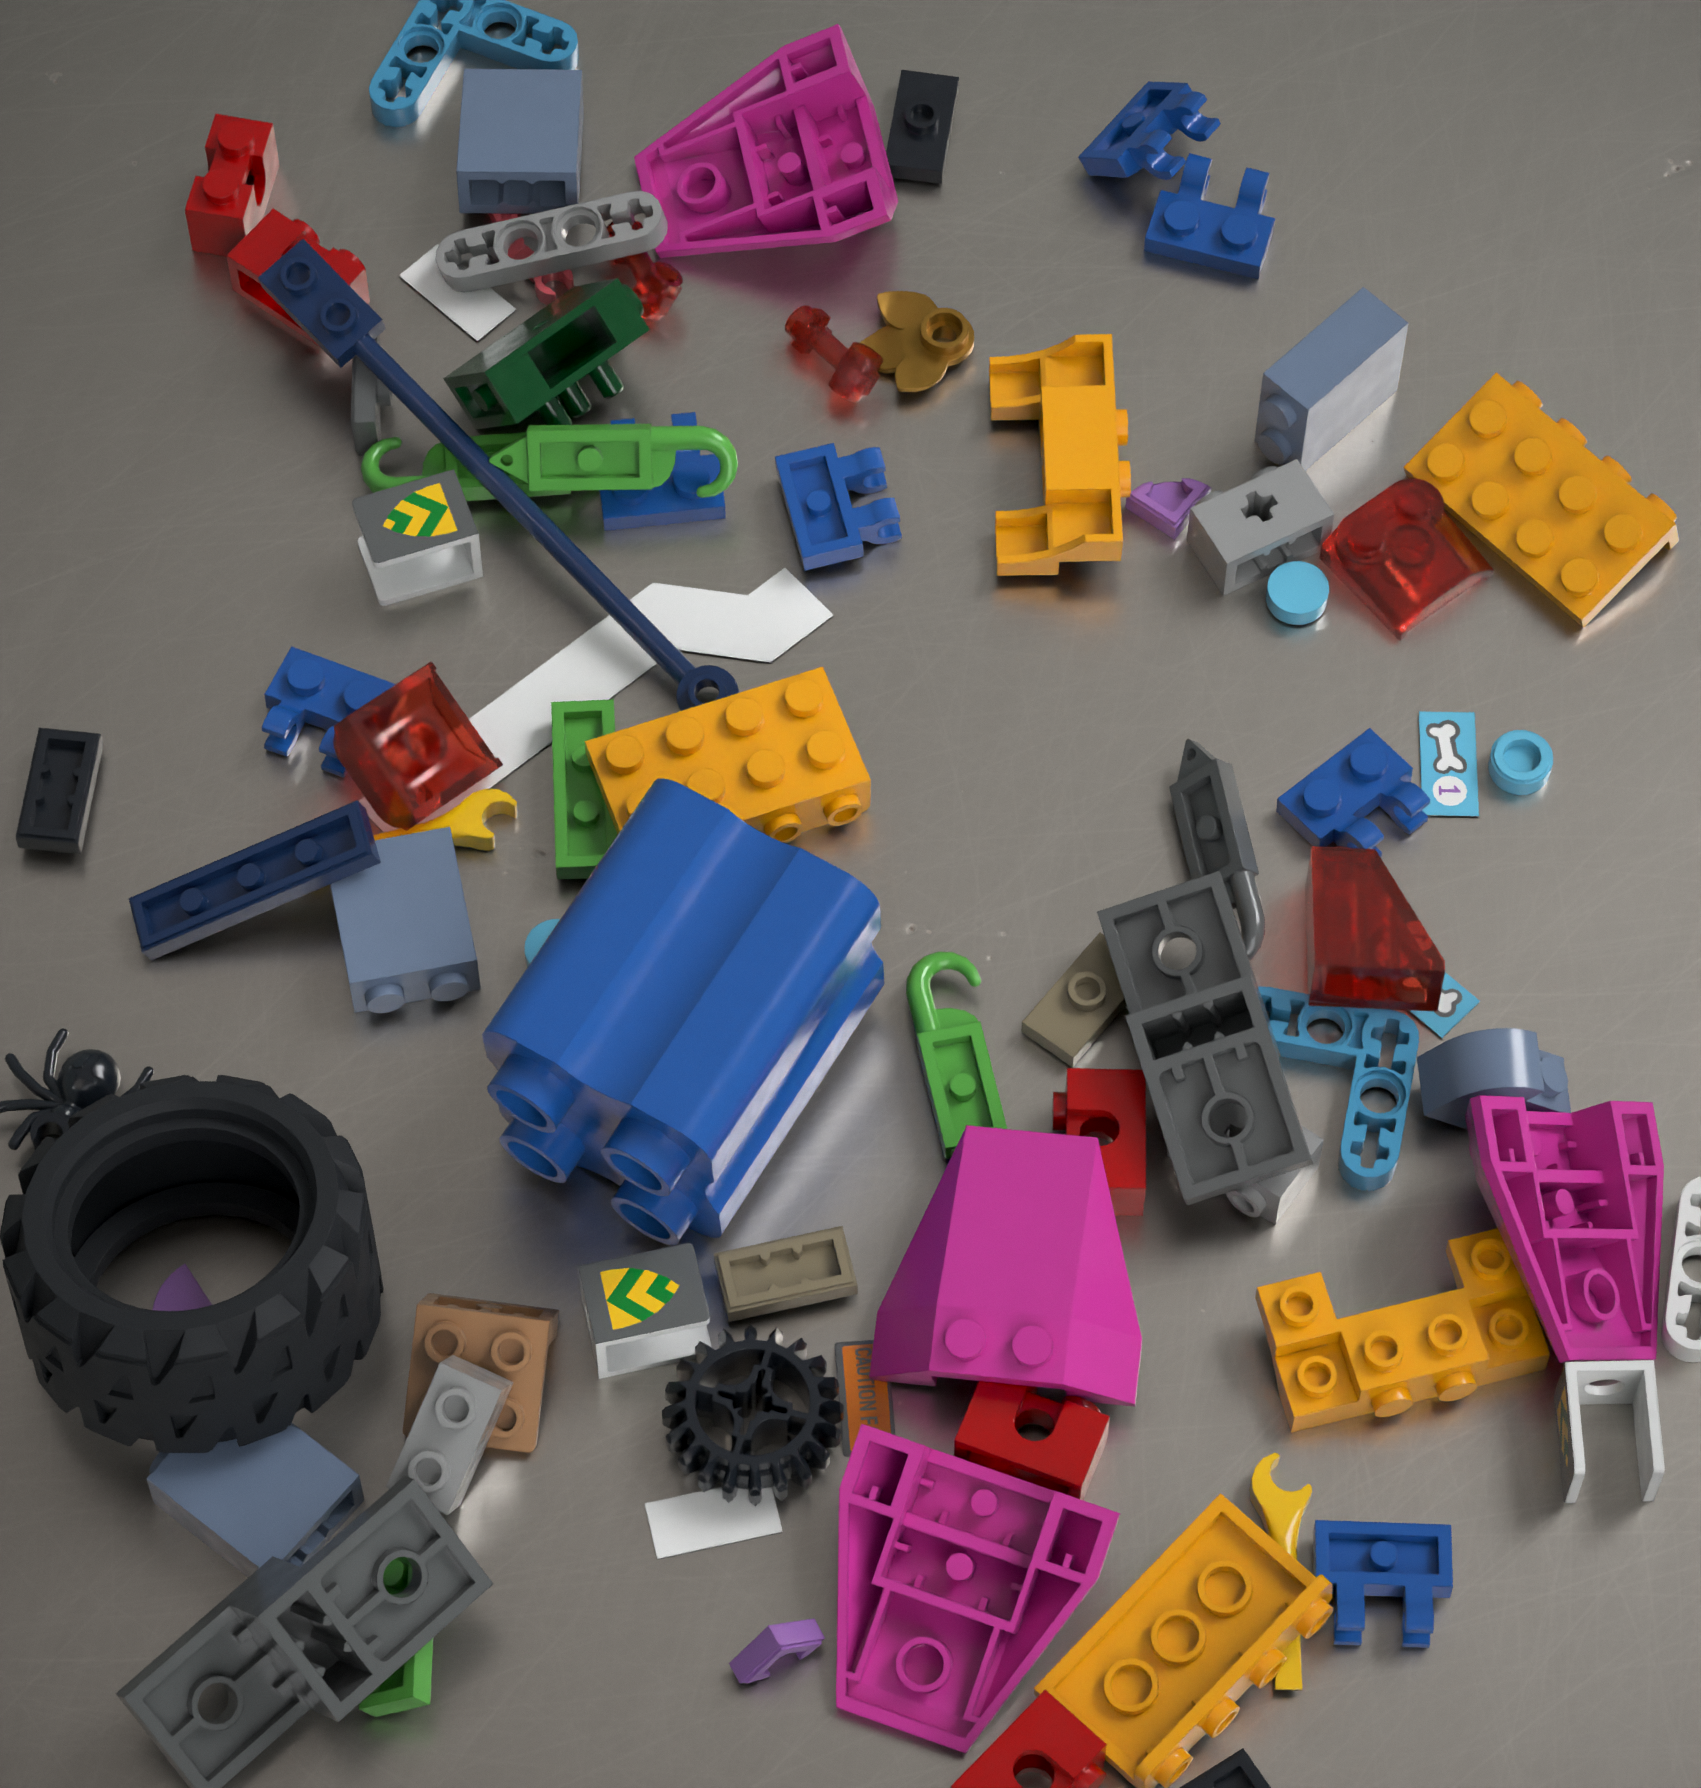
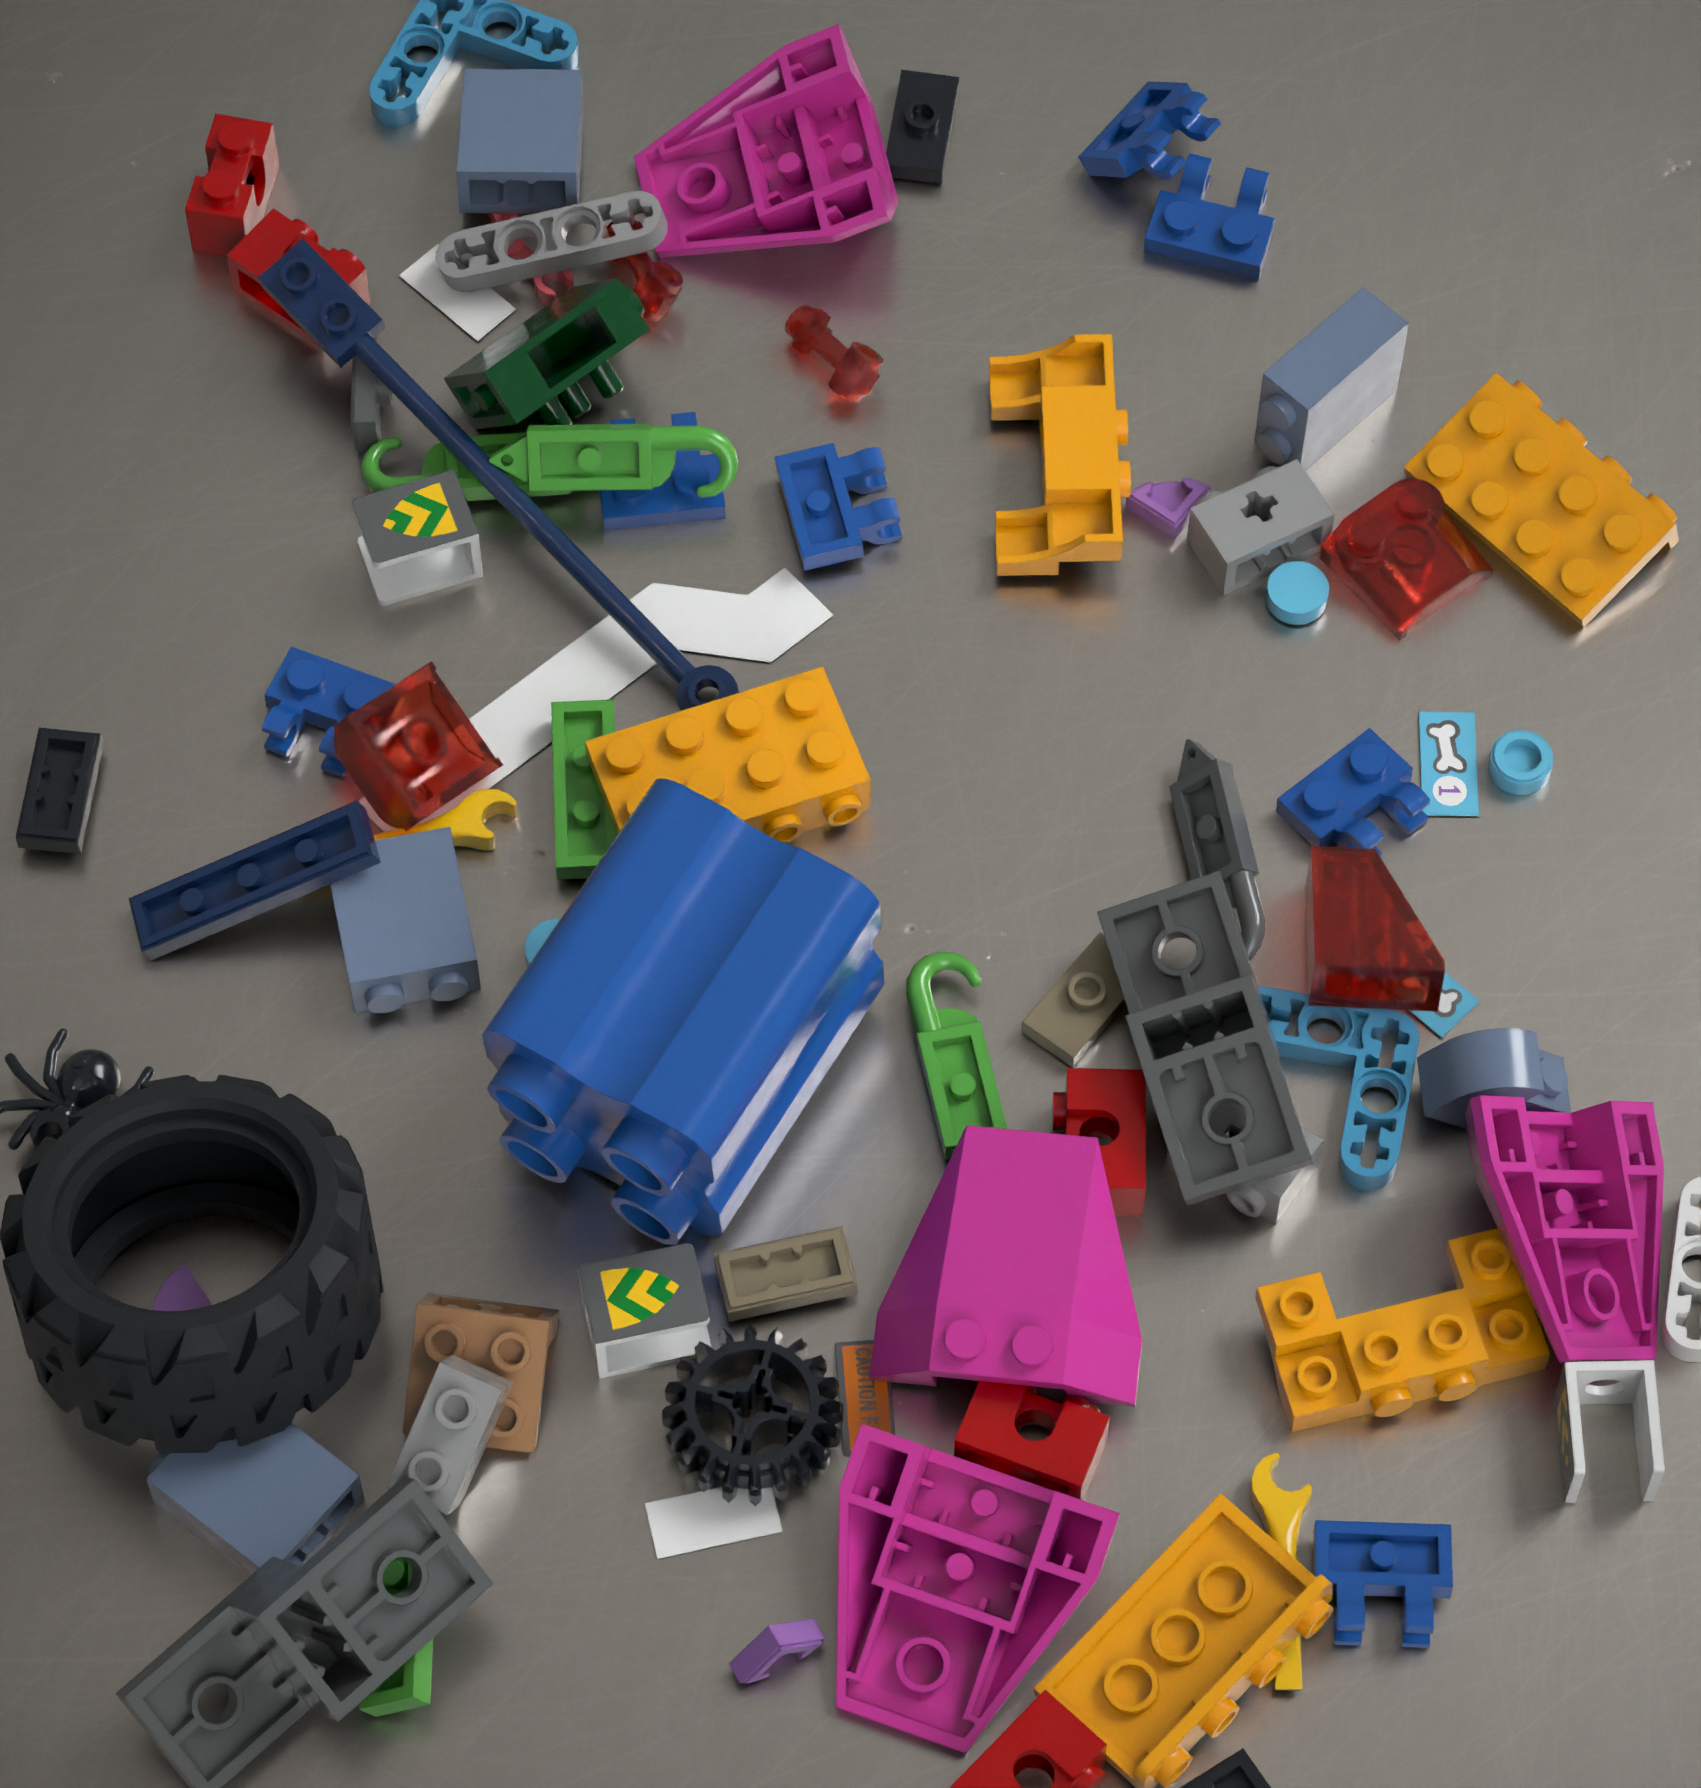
(910, 339): pearl gold plate -> none

